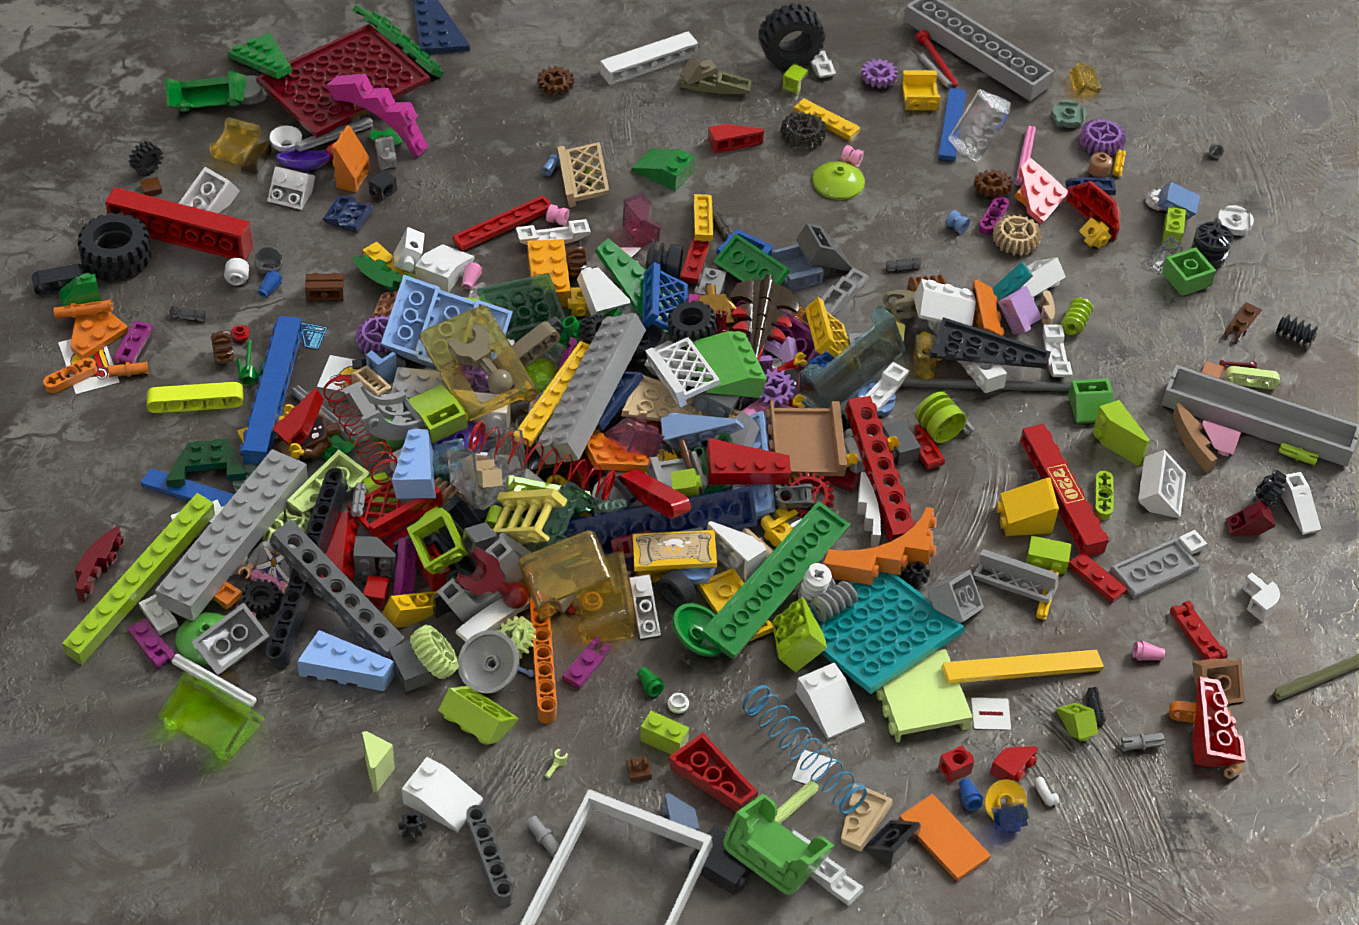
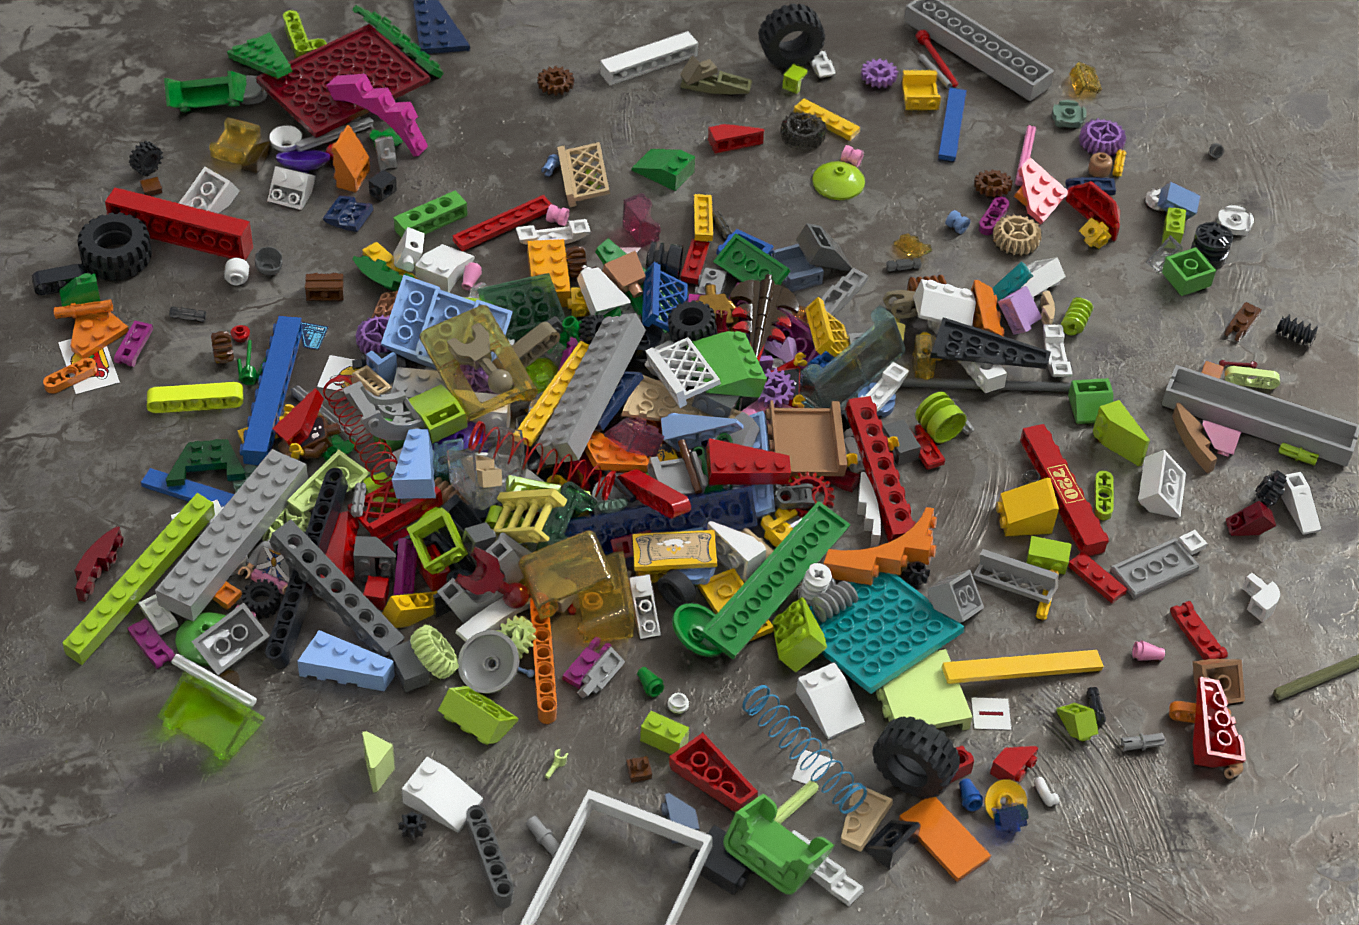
(128, 369): orange pin -> none
(270, 283): blue cone -> none
(297, 37): none -> lime beam
(432, 214): none -> bright green brick
(601, 672): none -> light grey hinge
(626, 273): none -> nougat torso
(686, 482): lime brick -> none
(911, 246): none -> clear yellow slope
(916, 757): none -> black tyre
(979, 125): clear slope -> none

